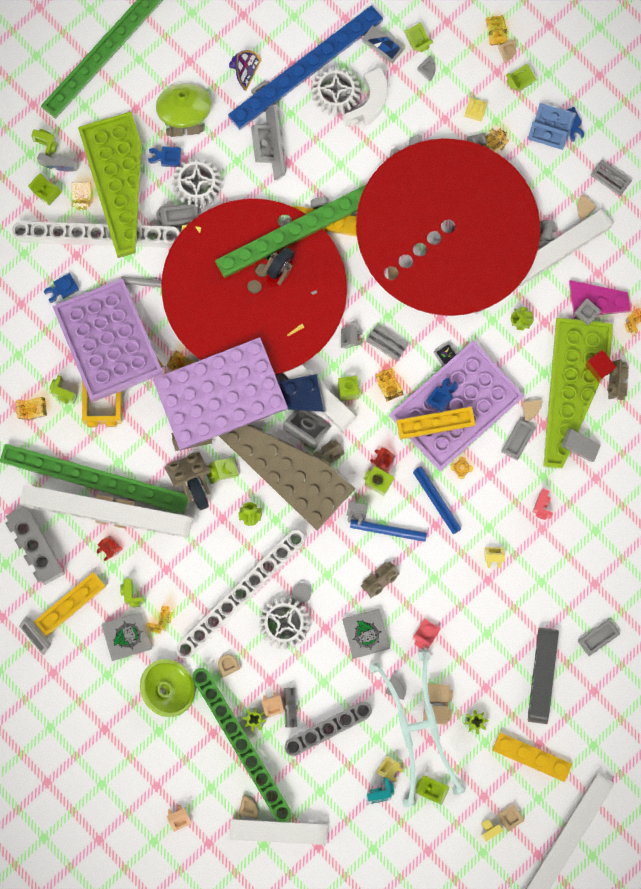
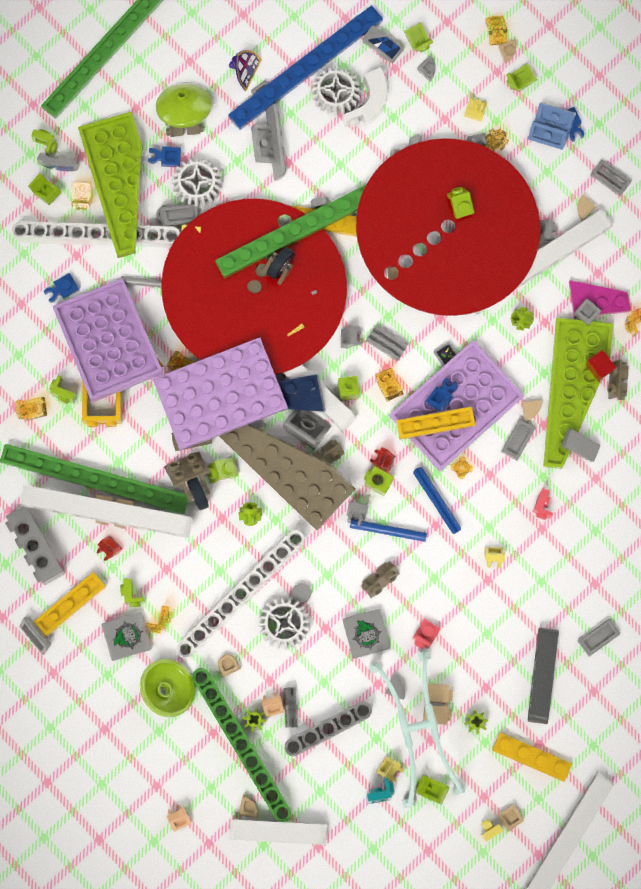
(461, 202): none -> lime bracket

